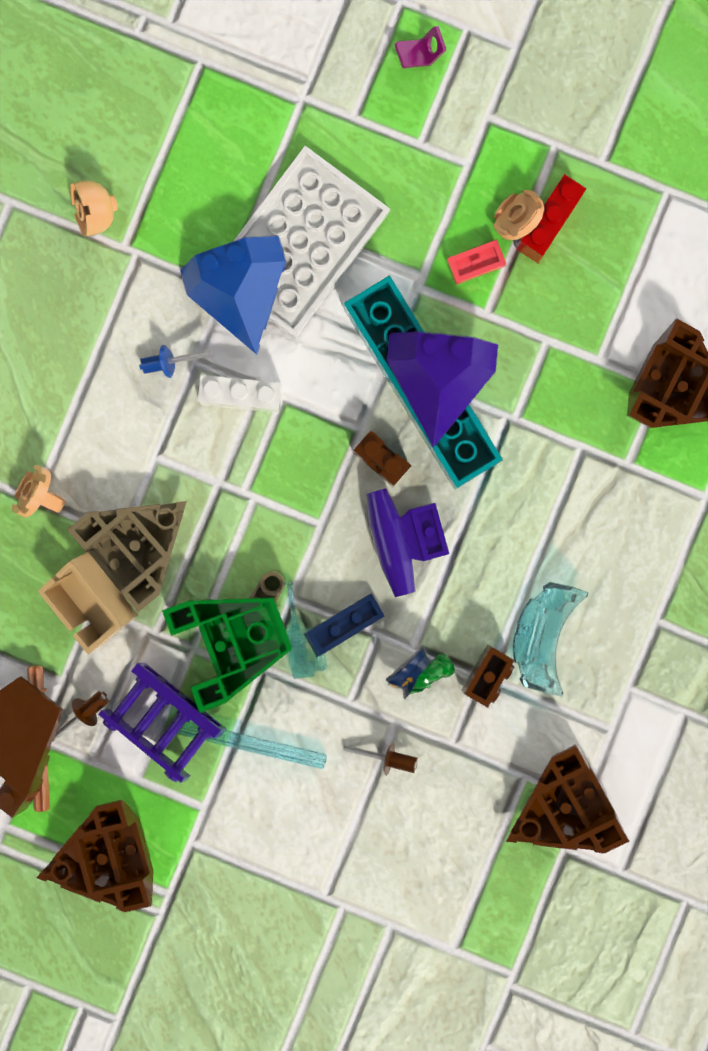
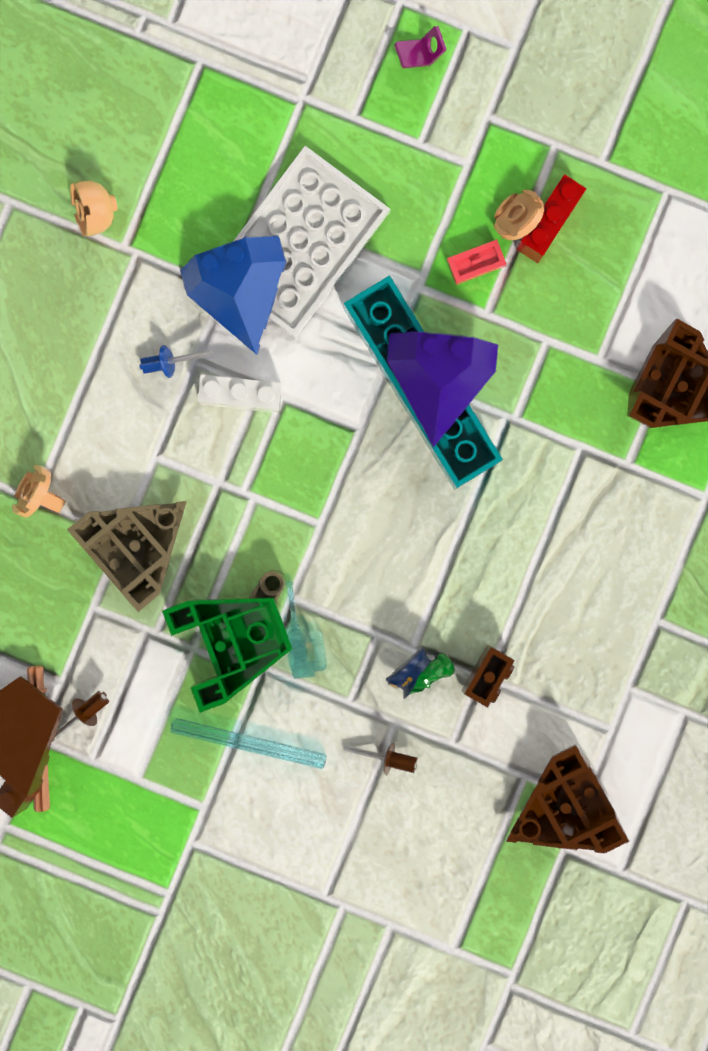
(86, 593): tan piece -> none
(106, 859): reddish brown wedge -> none
(165, 695): dark purple fence -> none
(344, 625): dark blue hinge -> none
(374, 449): reddish brown brick -> none
(400, 539): dark purple plate -> none
(539, 633): clear light blue windscreen -> none

